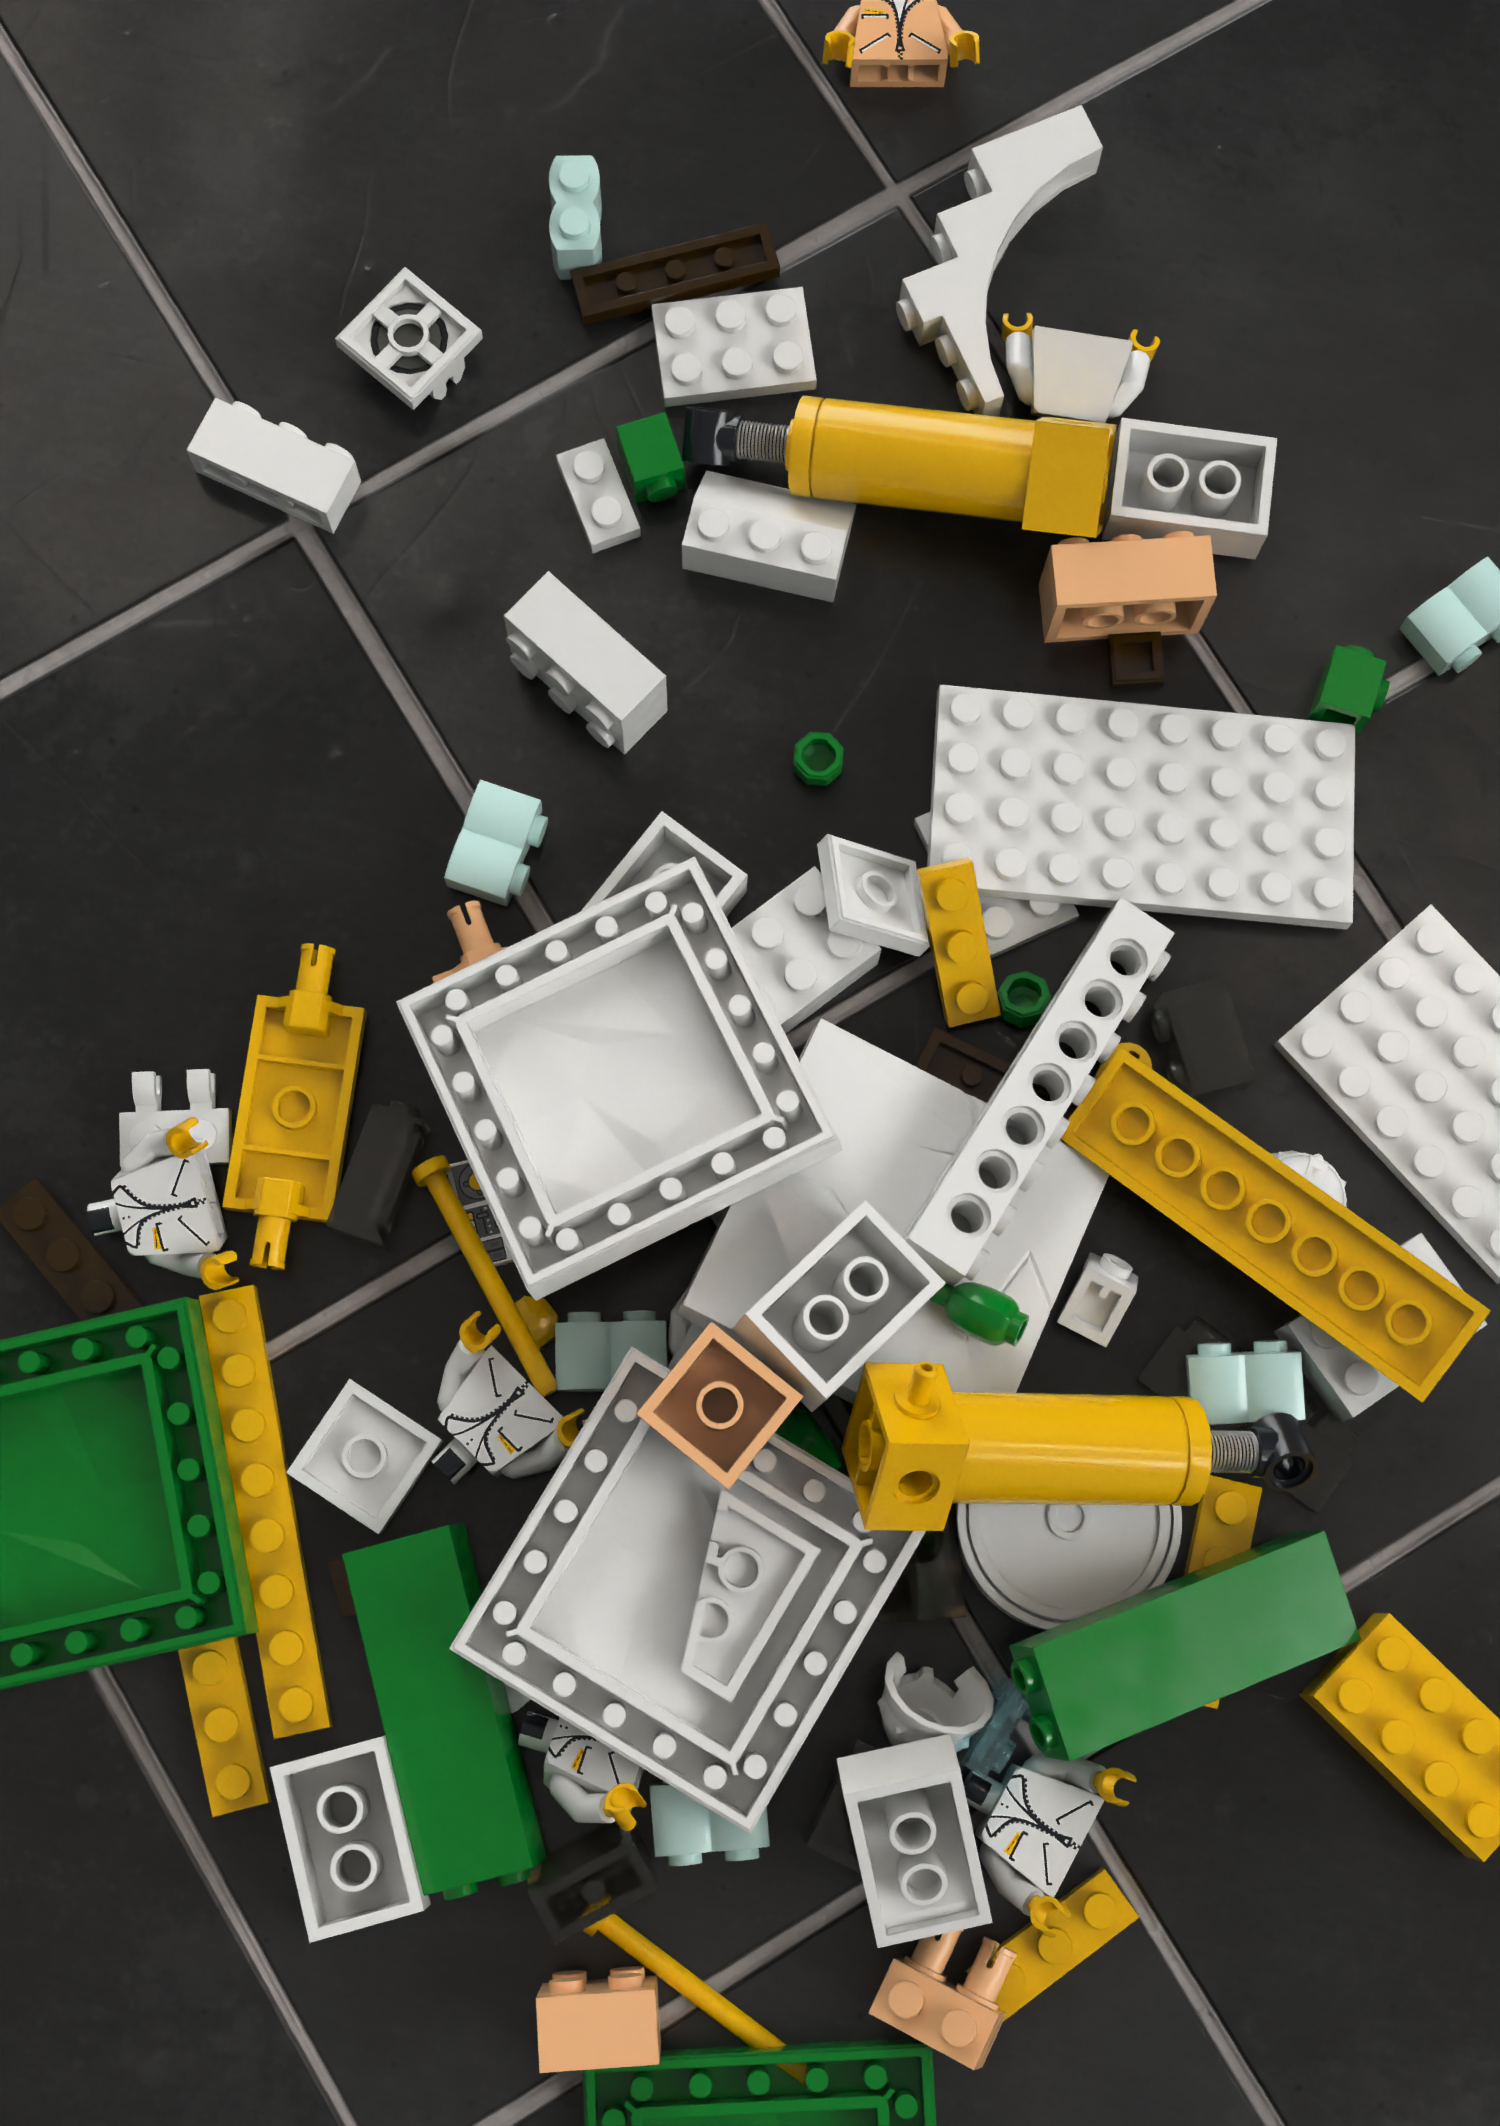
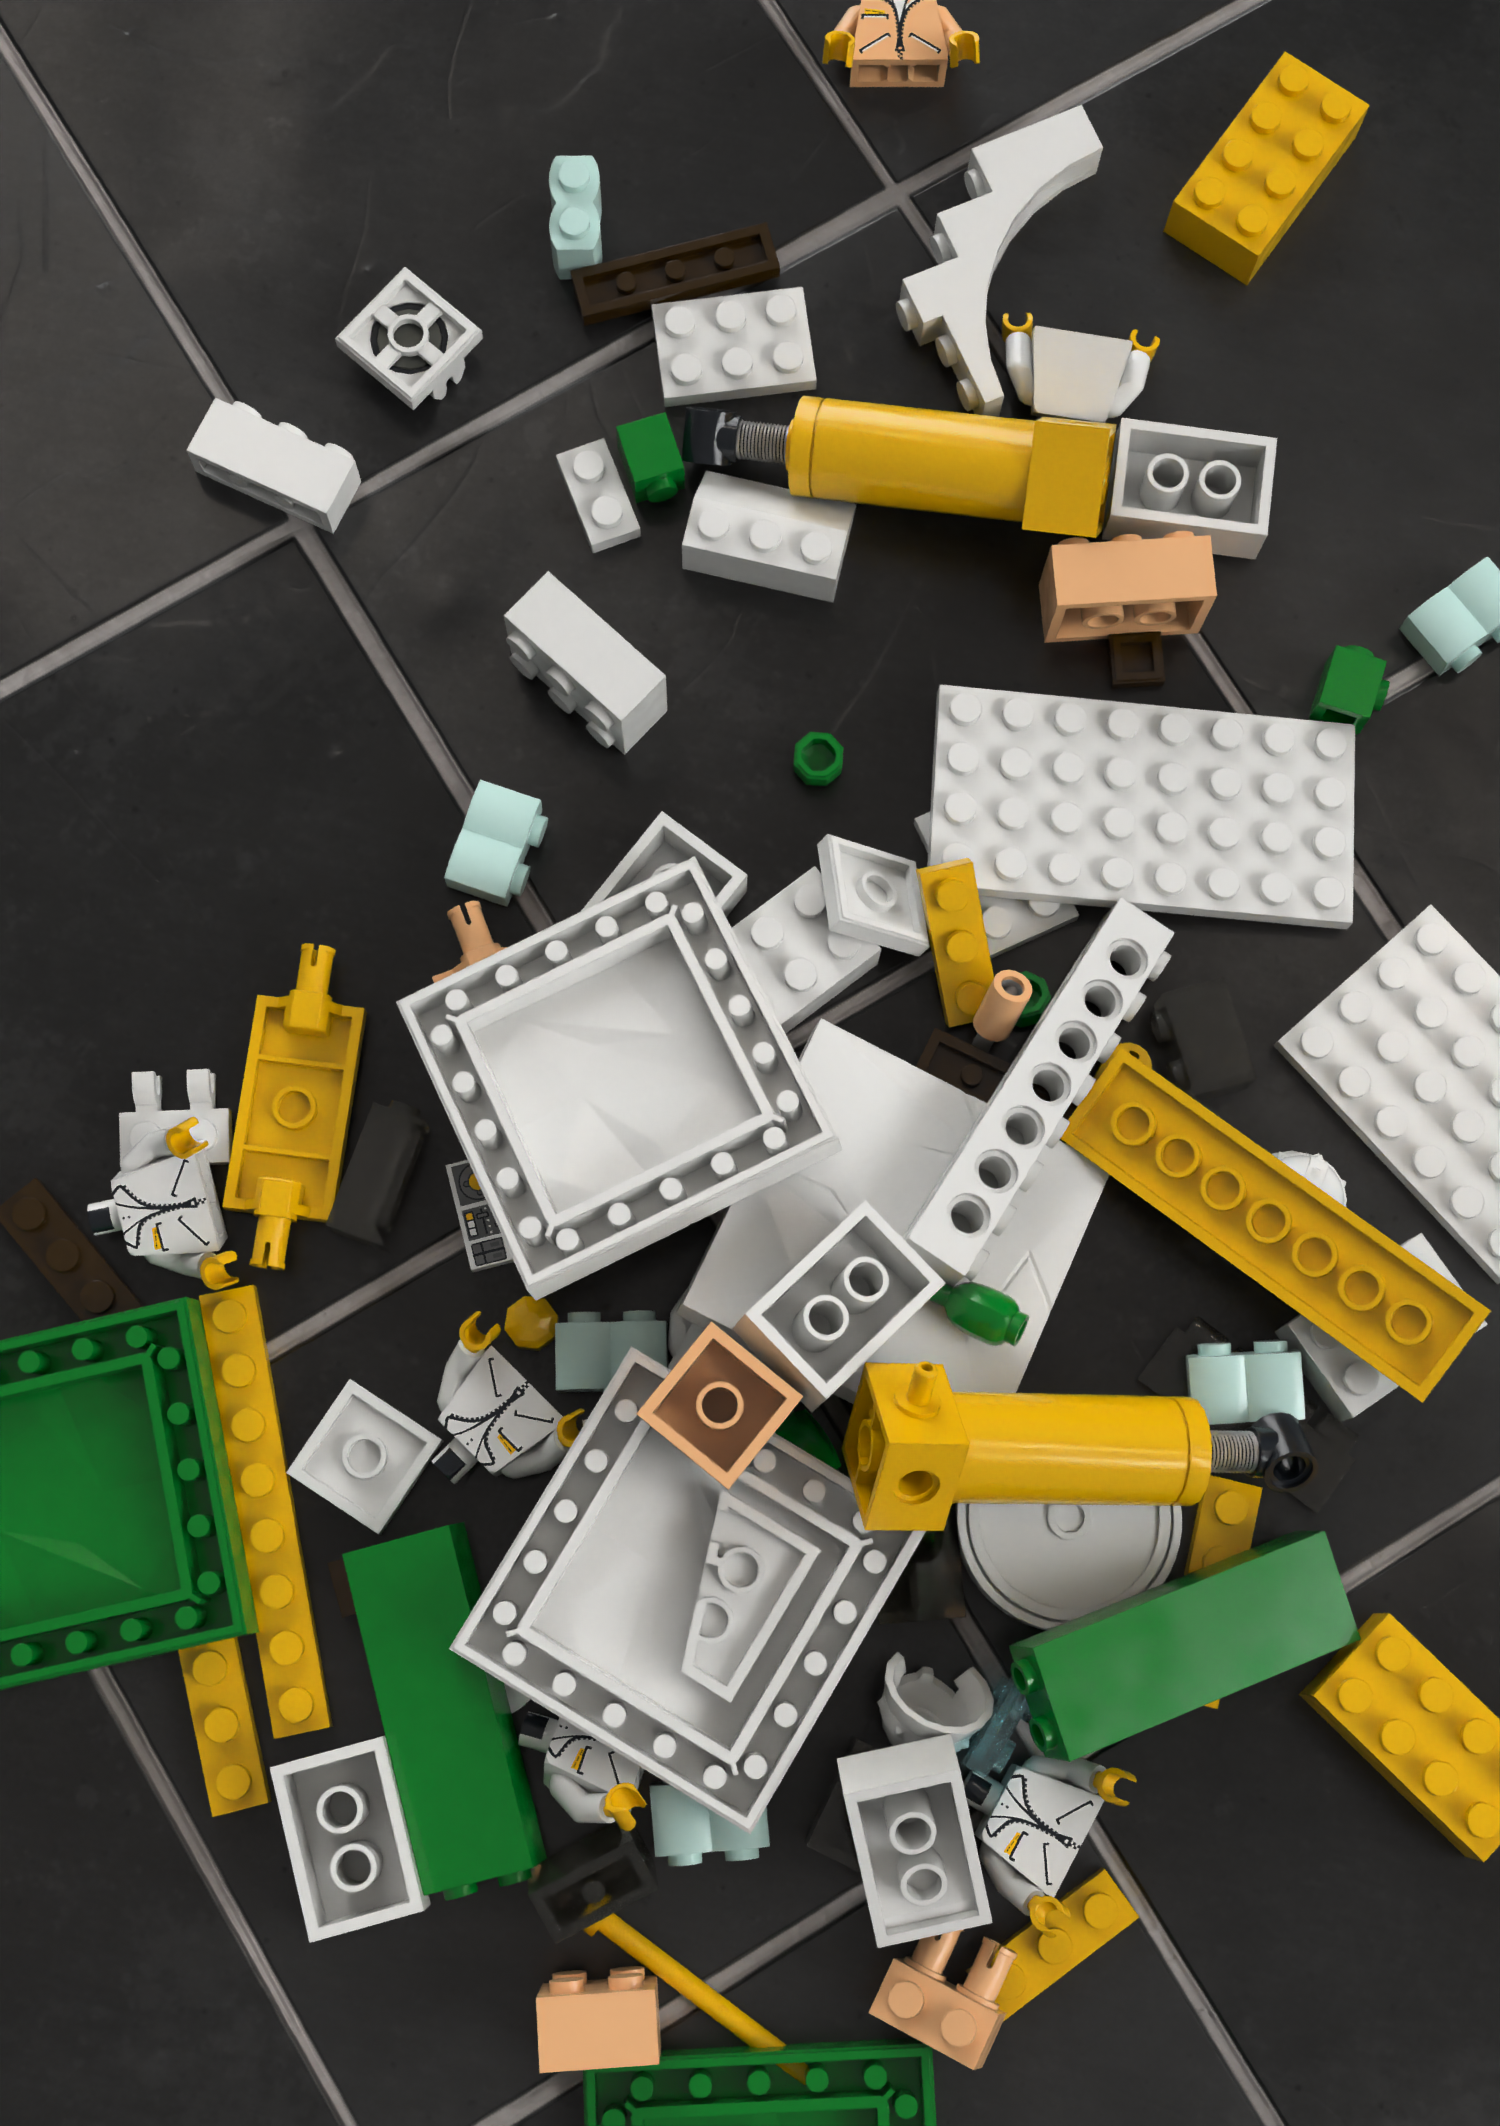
(433, 1175): yellow bar -> none
(1001, 1008): none -> light nougat piece
(1099, 1298): white bracket -> none
(1265, 168): none -> yellow brick

